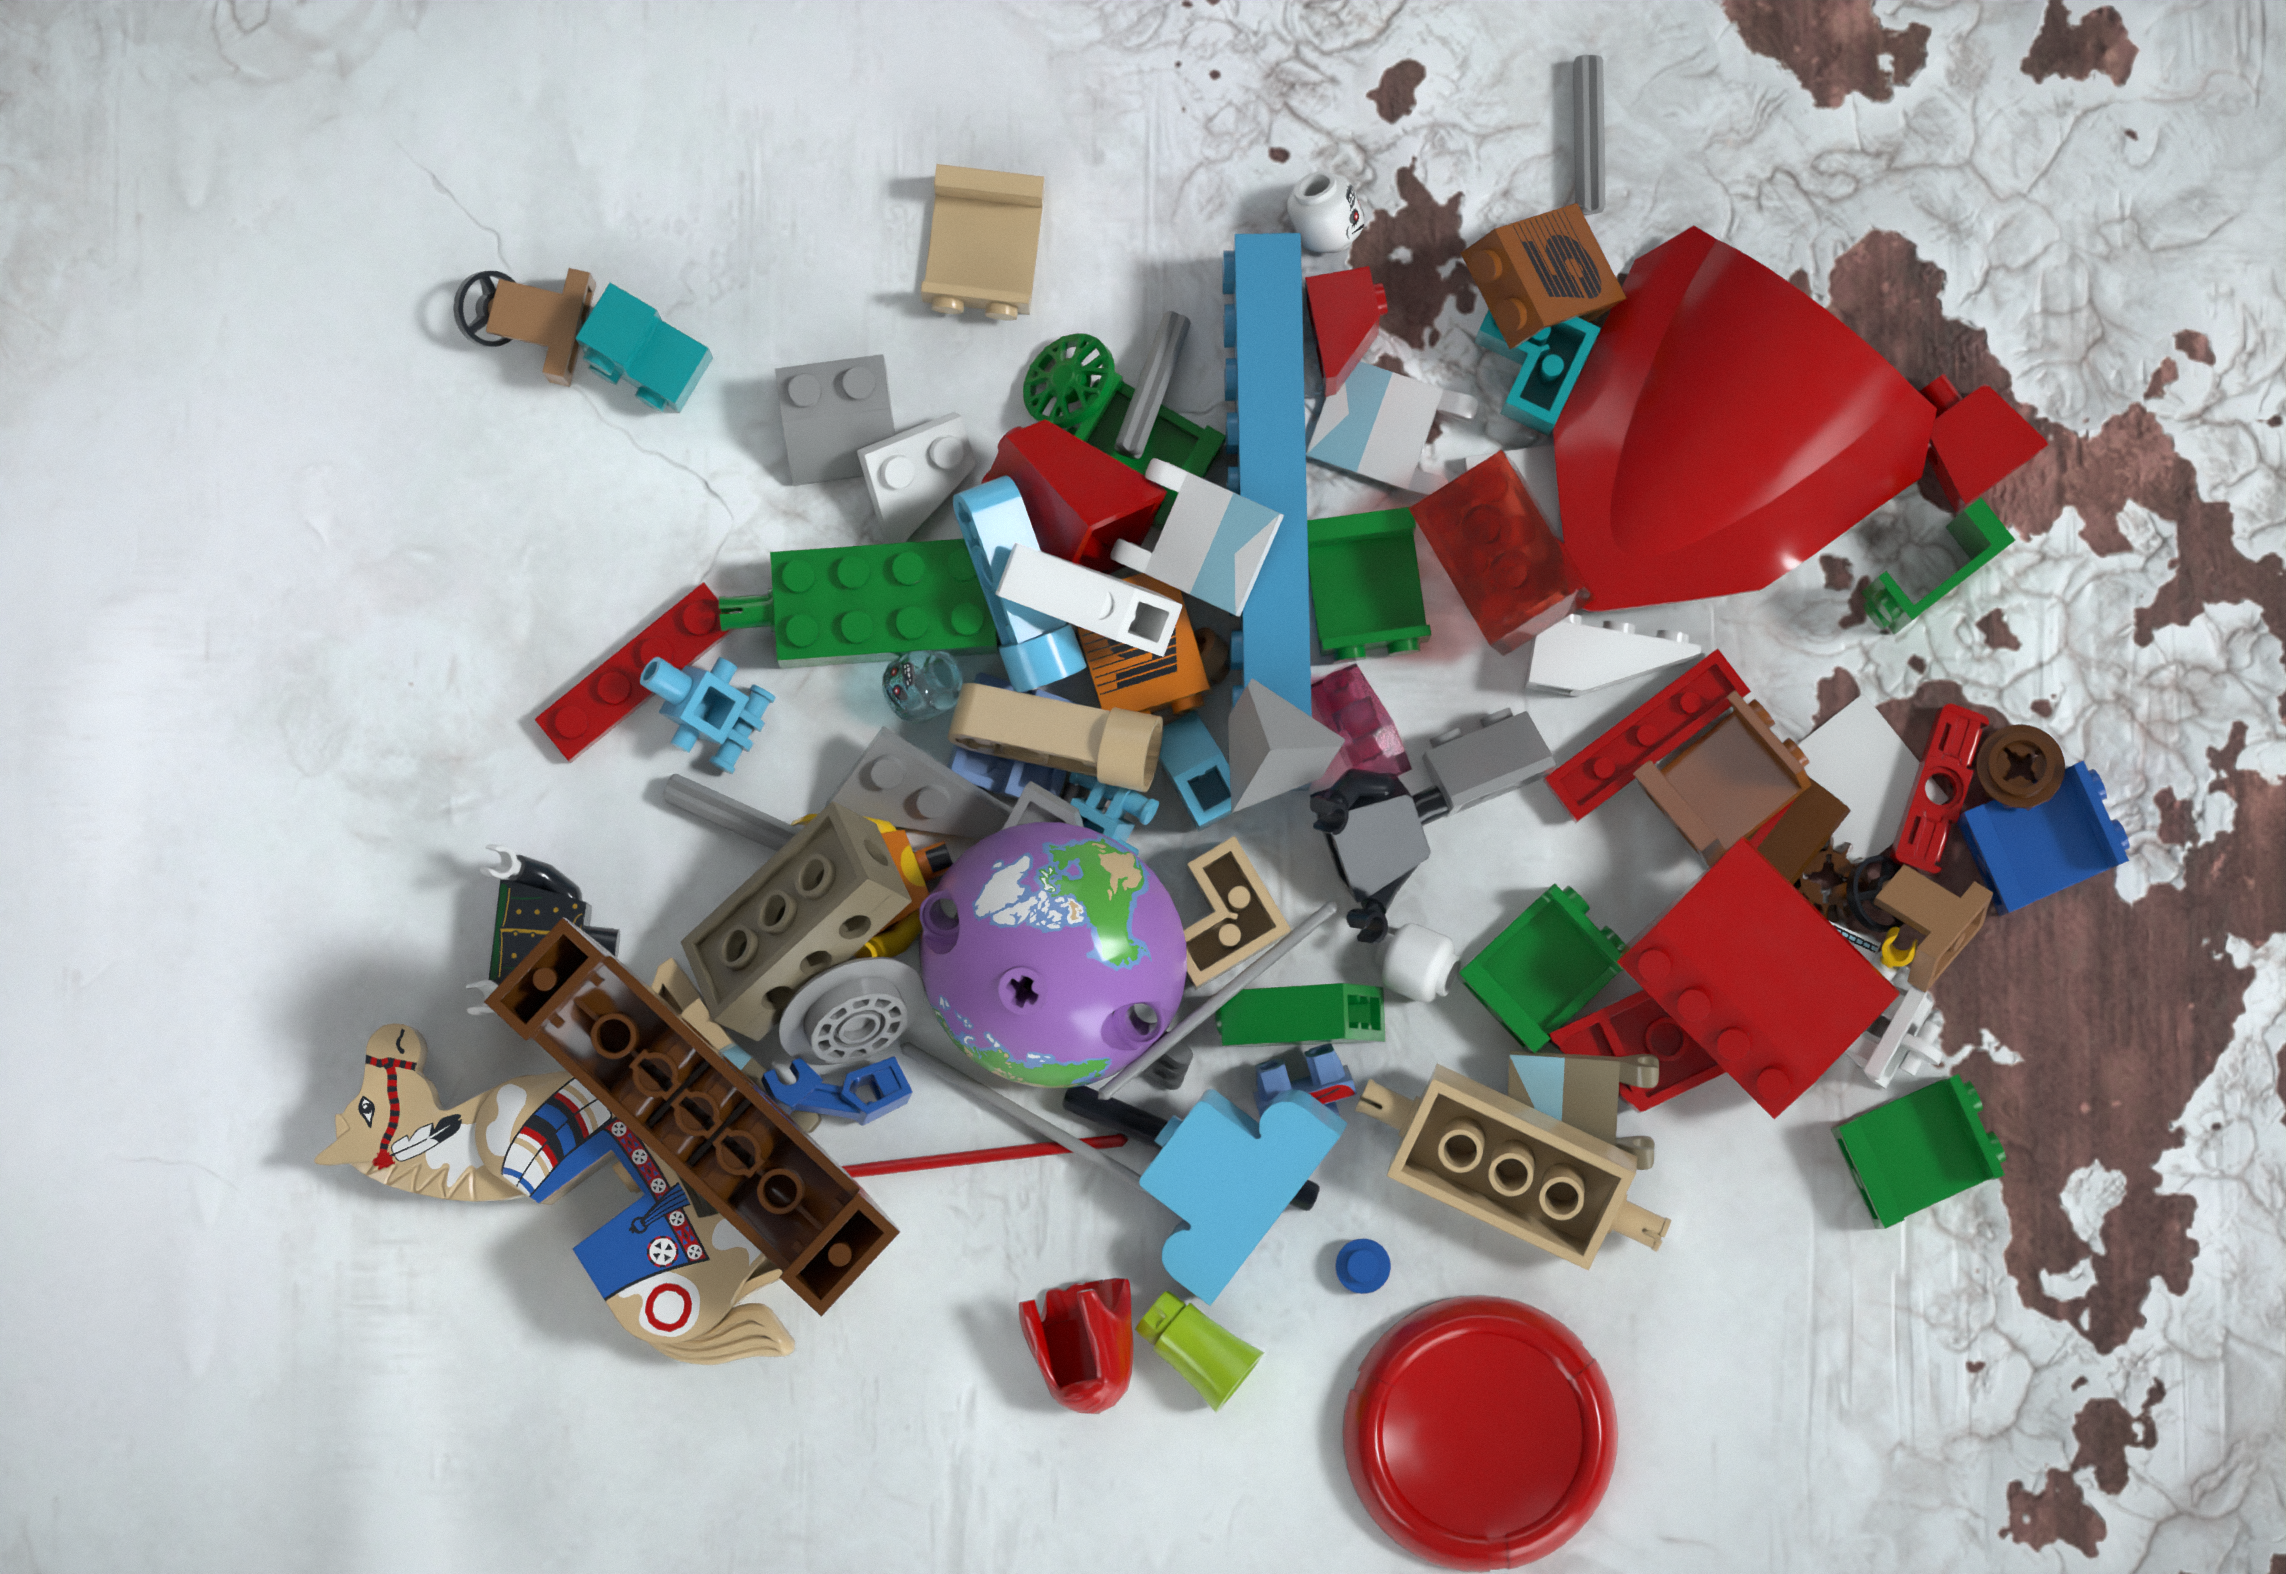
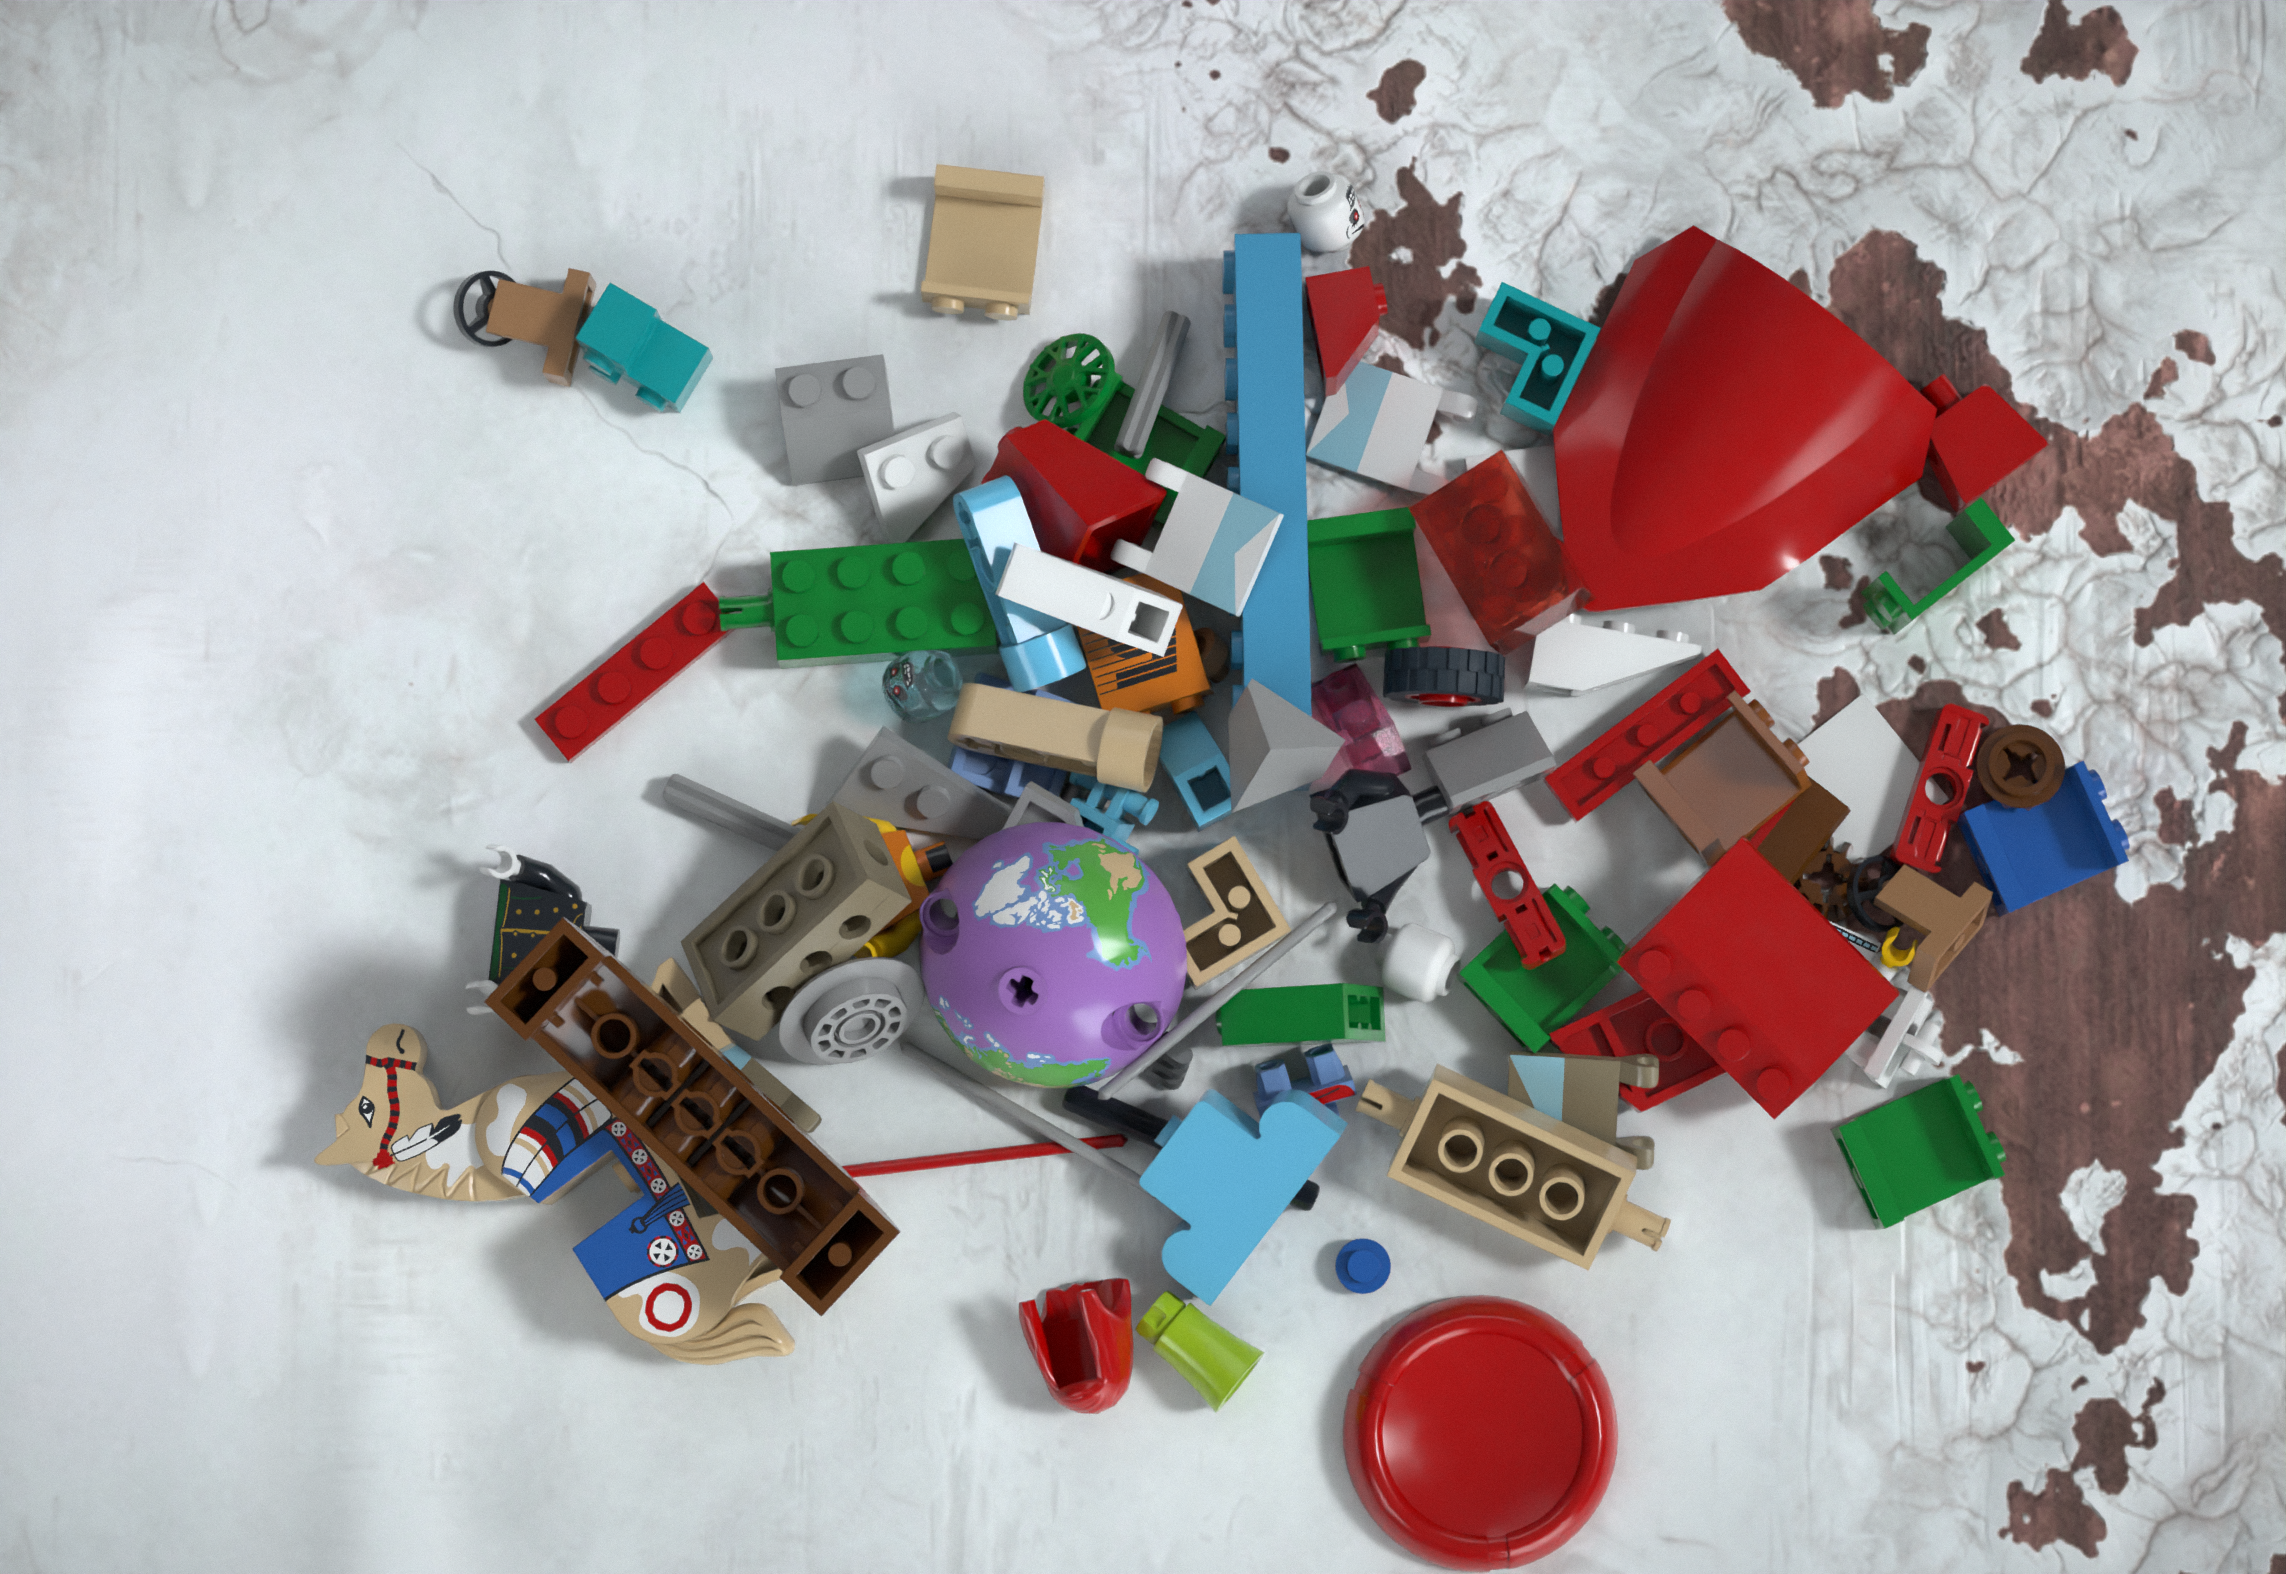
(708, 707): medium azure piece -> none
(813, 1096): blue piece -> none
(1444, 676): none -> black wheel
(1526, 915): none -> red piece
(1542, 273): dark orange panel -> none
(1589, 133): light grey axle -> none

